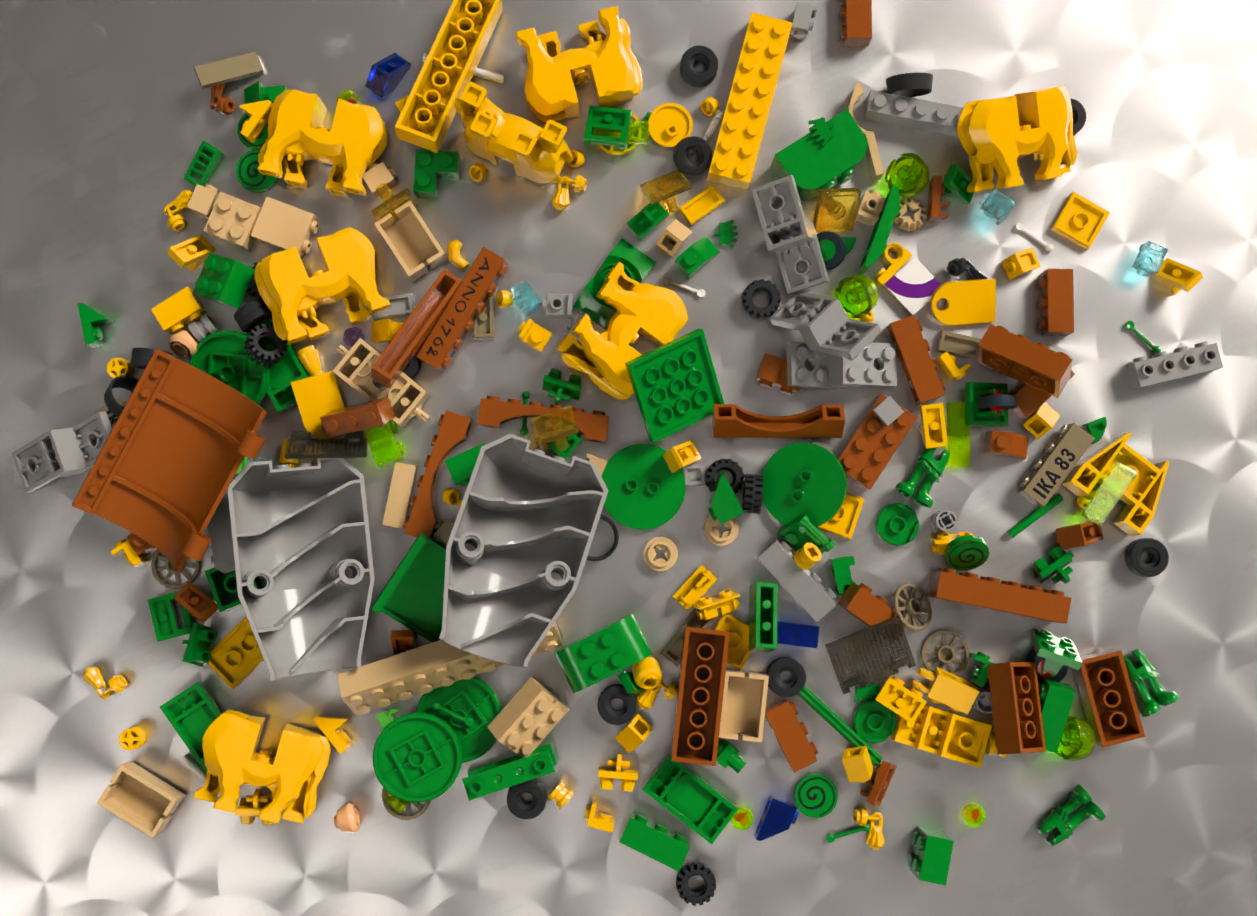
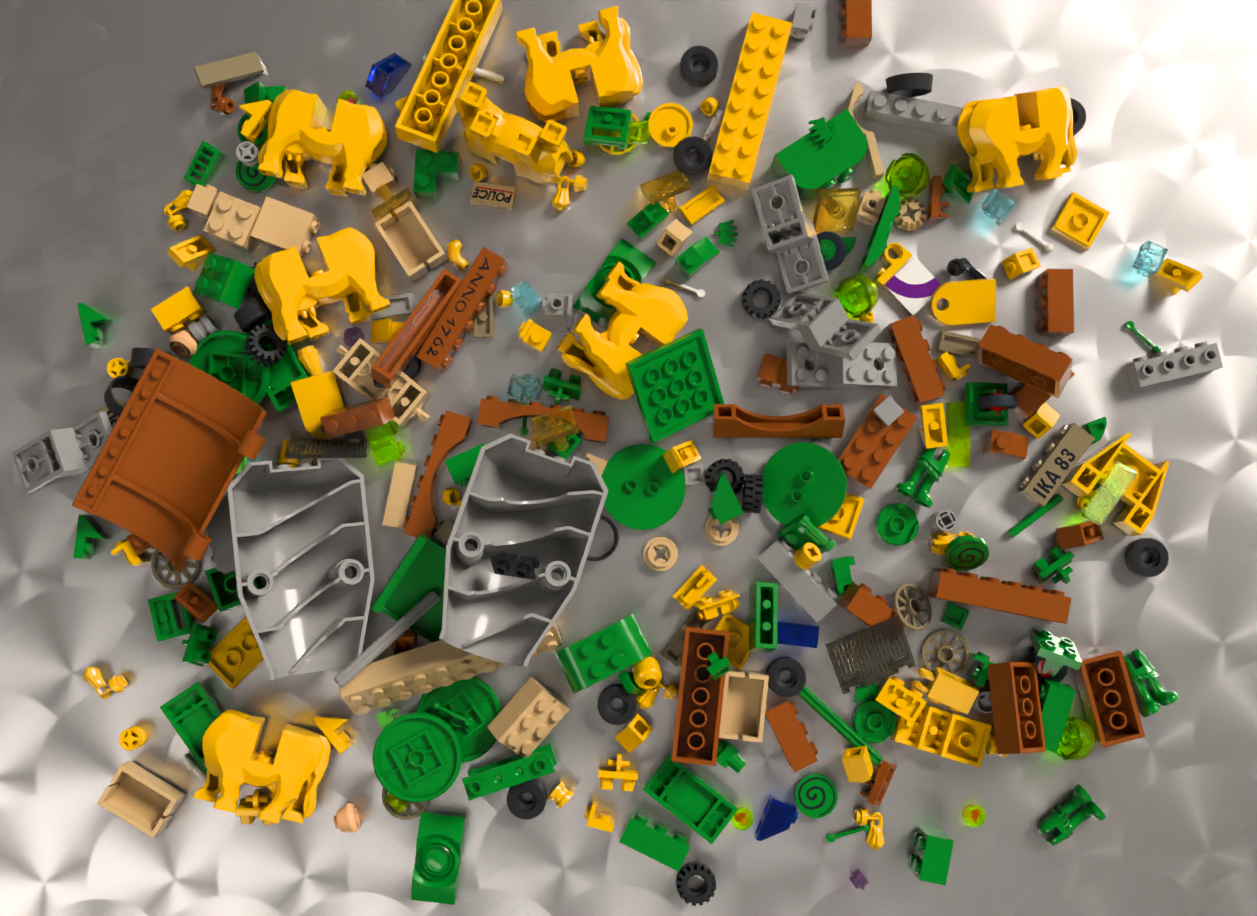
(87, 530): none -> green slope
(244, 150): none -> light grey wheel
(386, 639): none -> light grey axle
(437, 857): none -> green slope
(493, 195): none -> tan tile
(508, 565): none -> black hinge
(528, 385): none -> clear light blue brick
(718, 666): none -> green tile
(858, 879): none -> clear purple plate
(954, 616): none -> green tile

